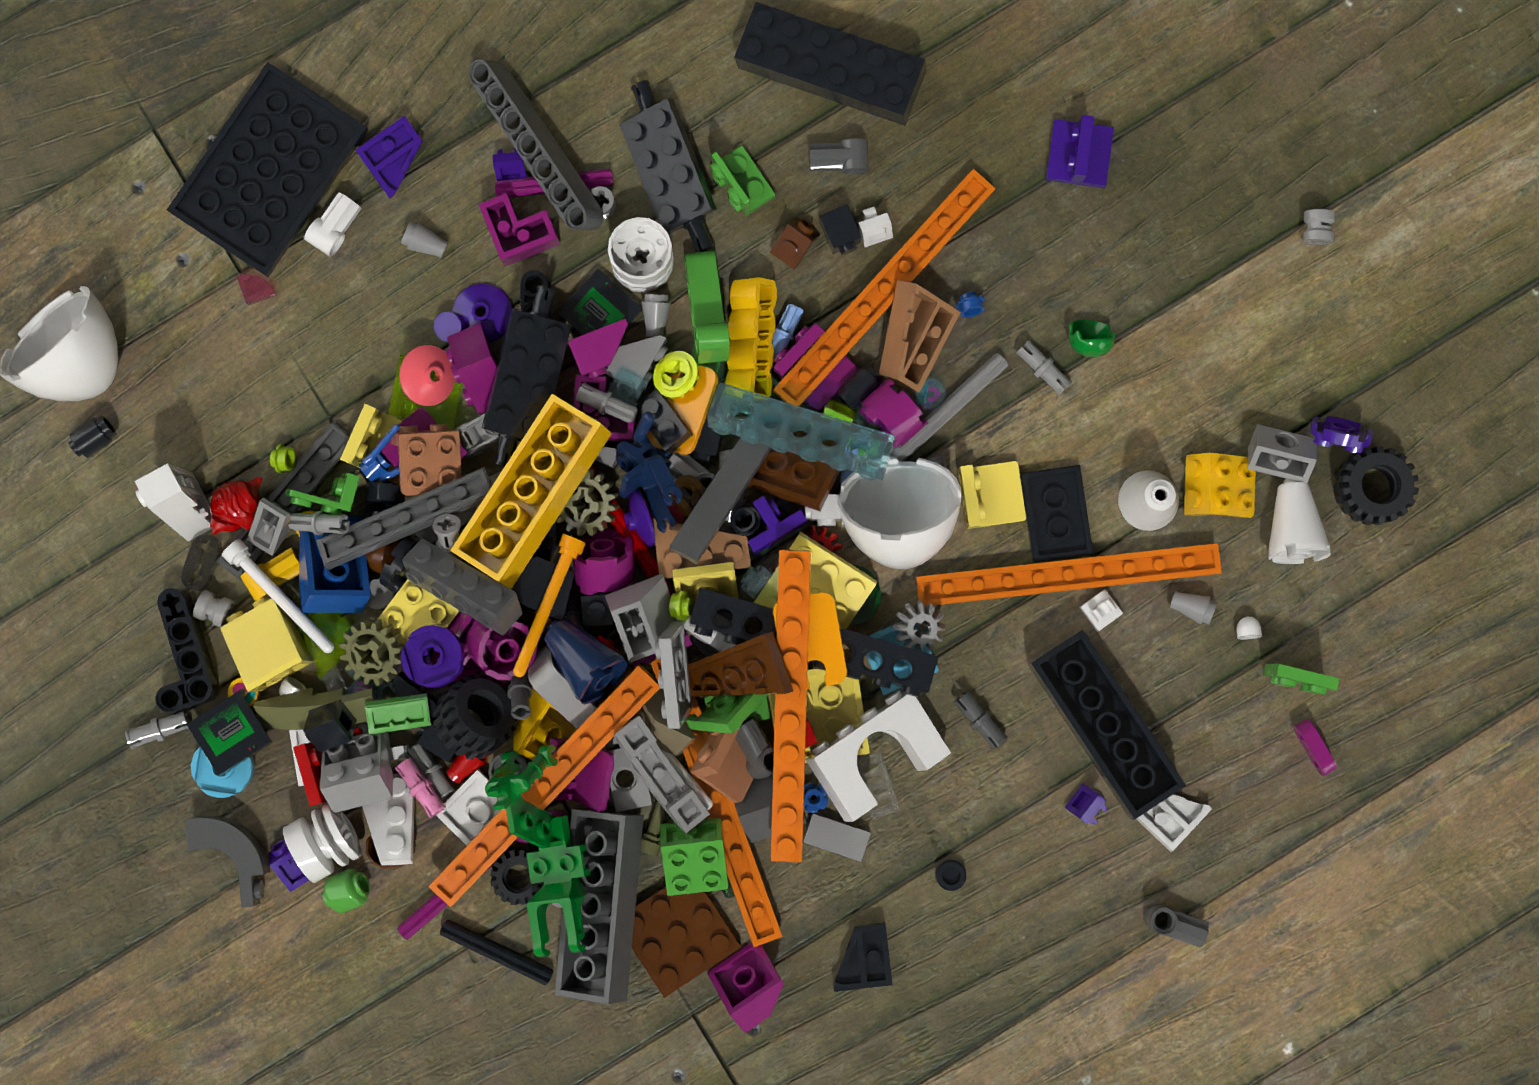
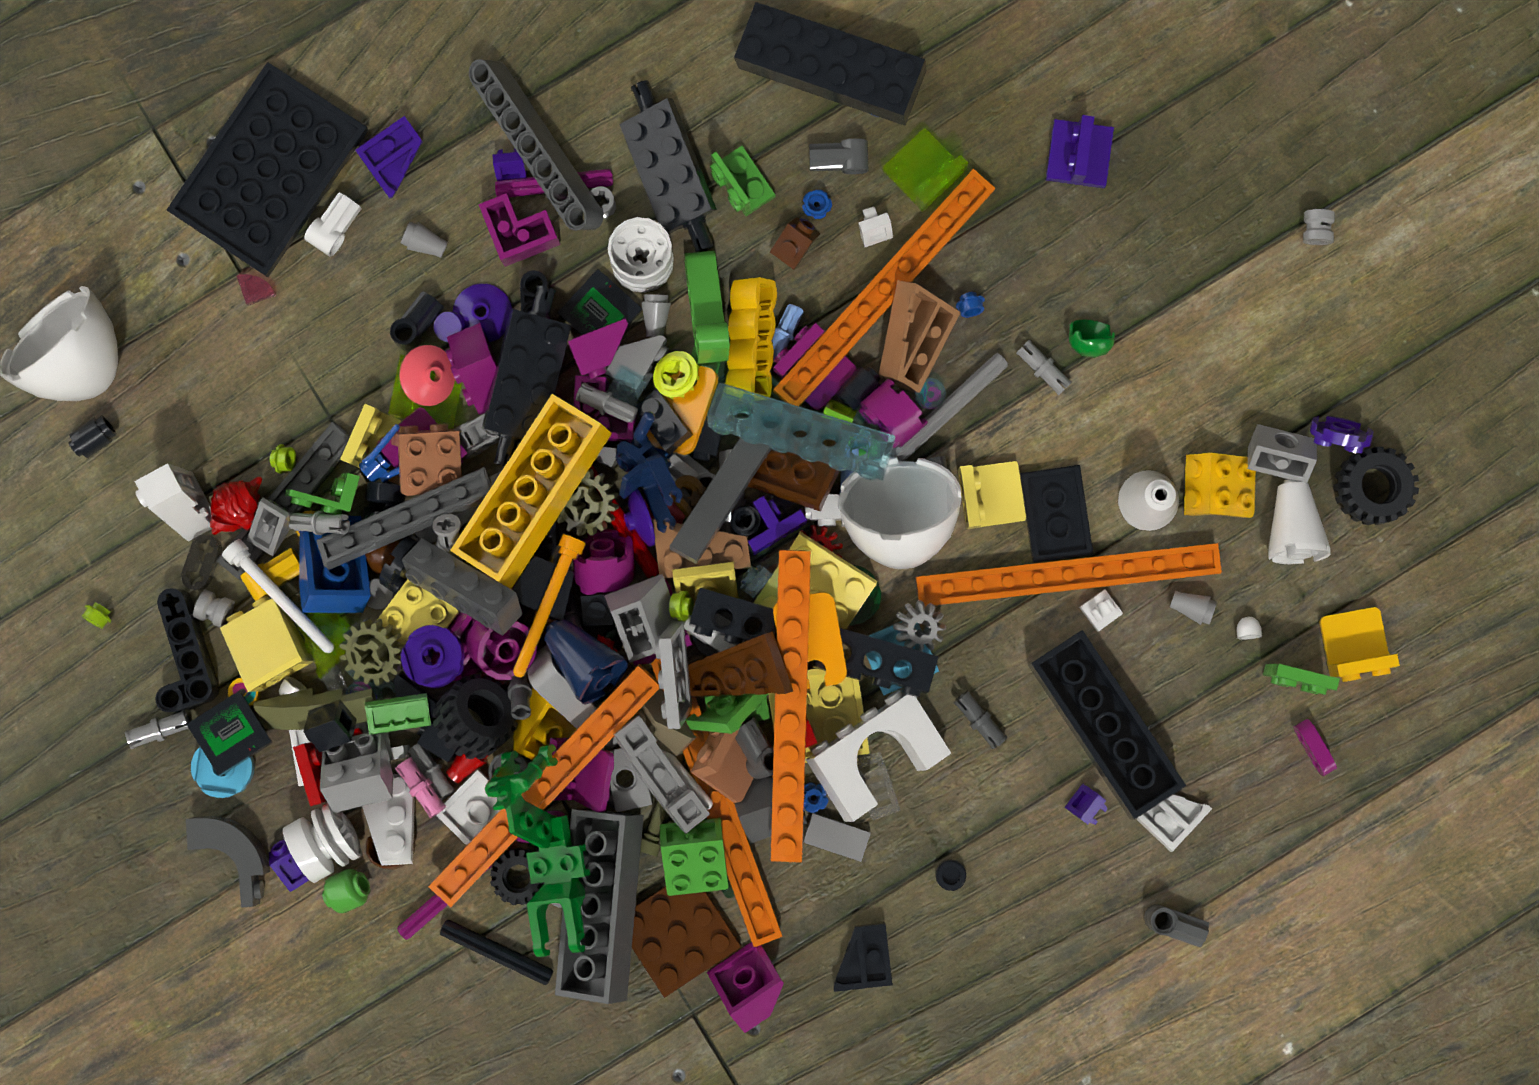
(97, 615): none -> lime plate
(417, 318): none -> black piece
(816, 196): none -> blue plate
(840, 230): black brick -> none
(924, 169): none -> clear neon green bracket
(1356, 644): none -> yellow bracket

